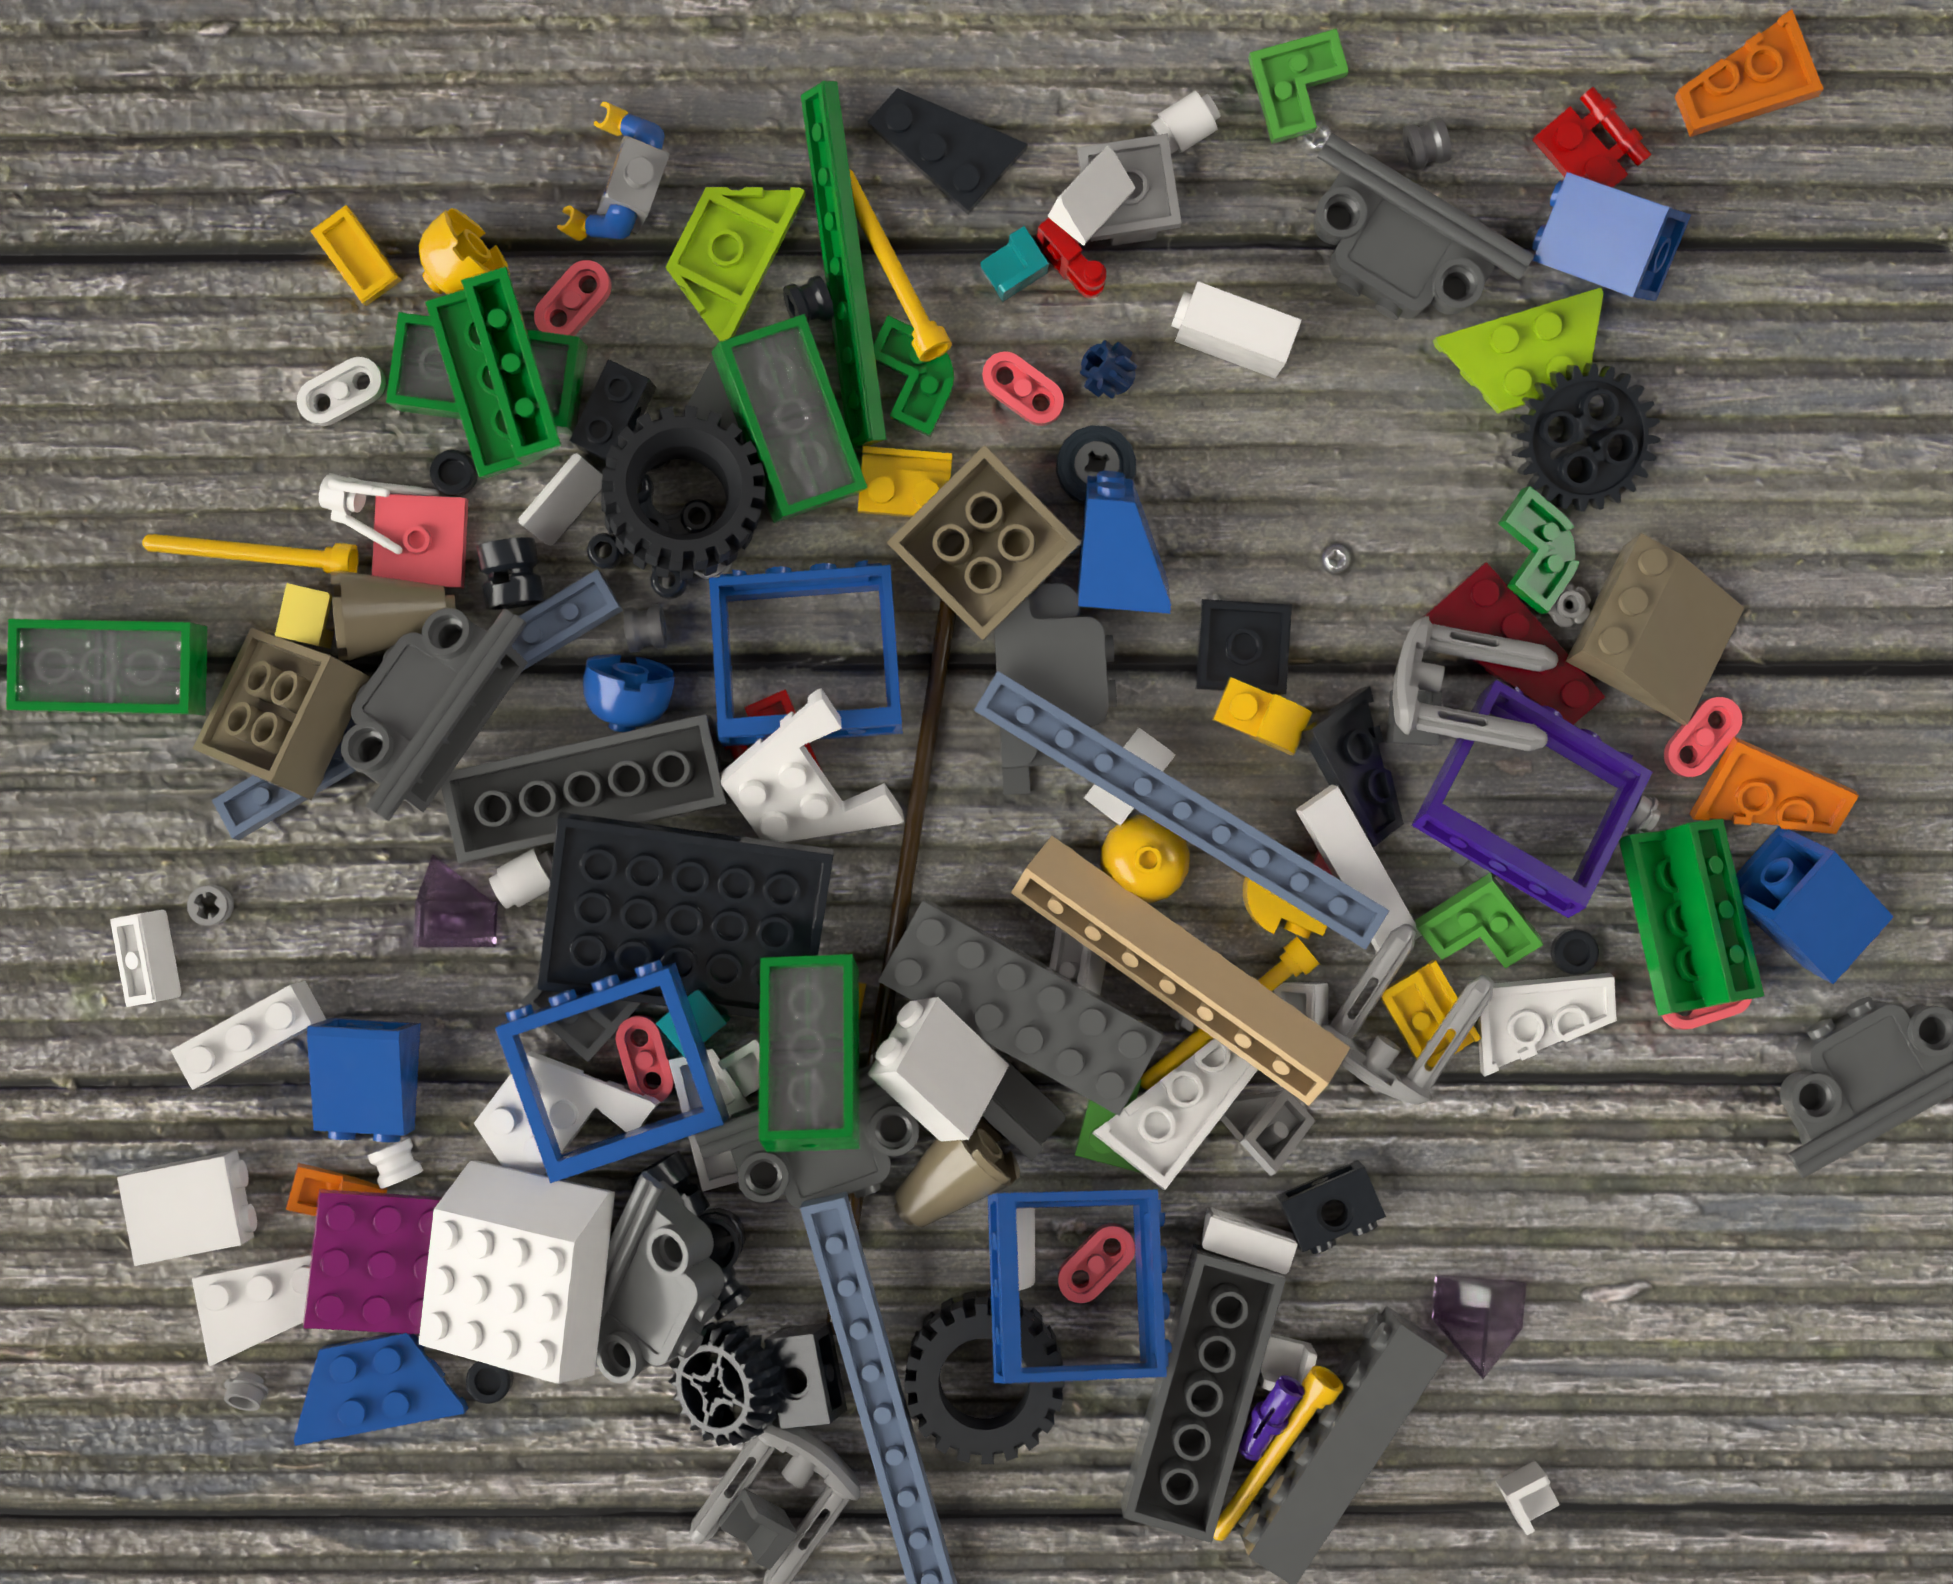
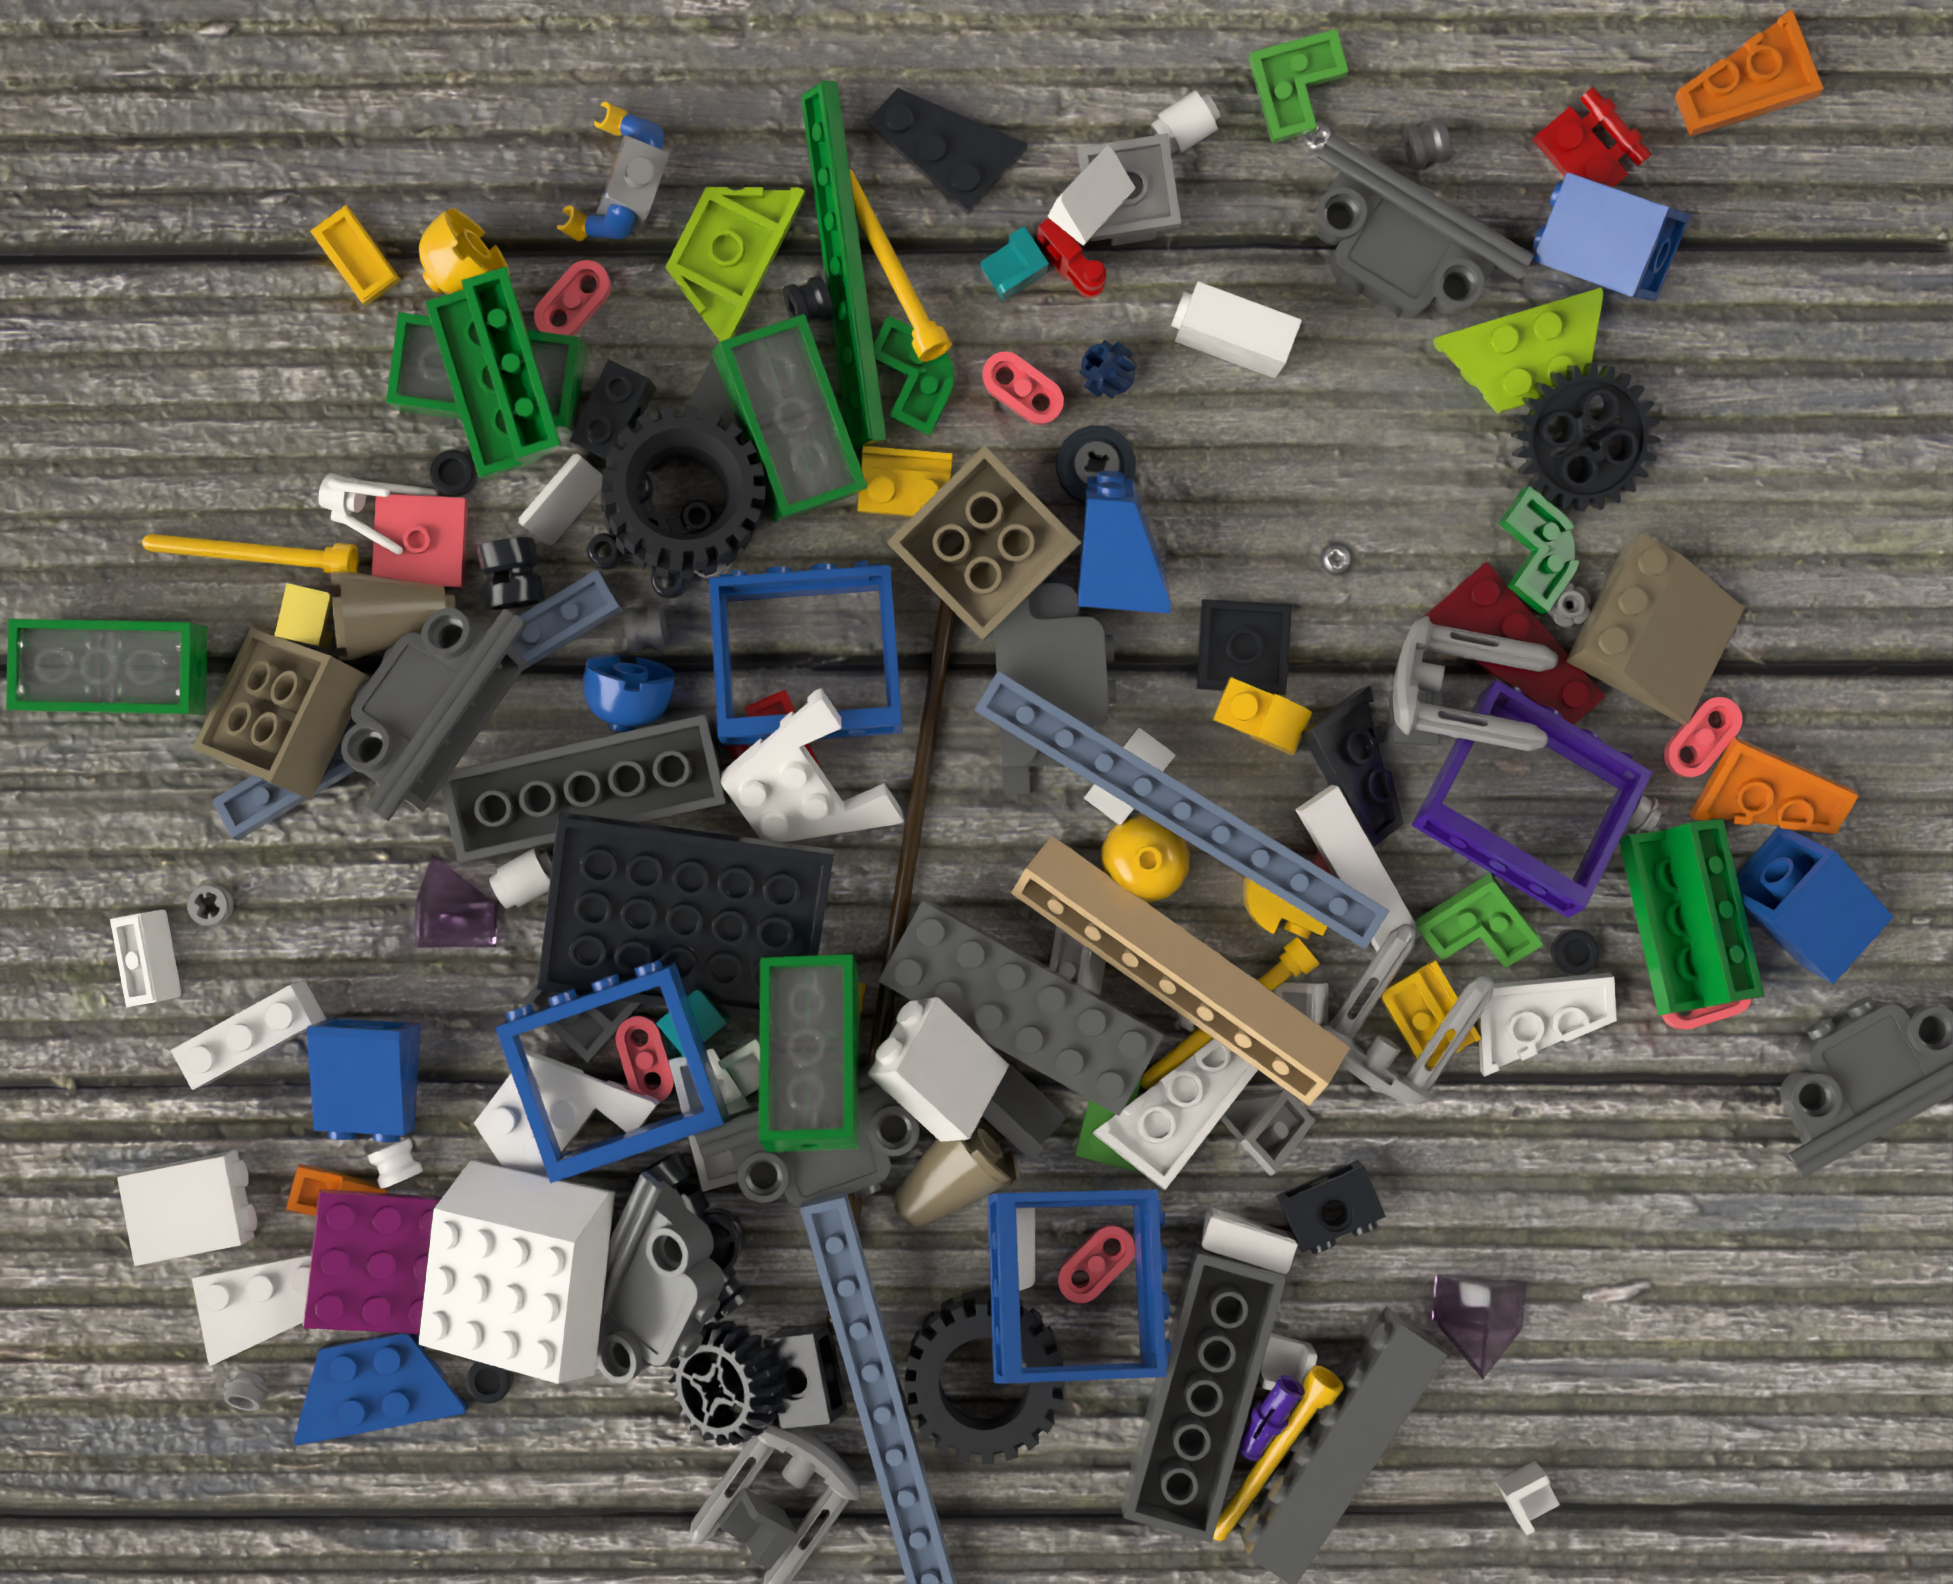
(342, 389): white plate -> none

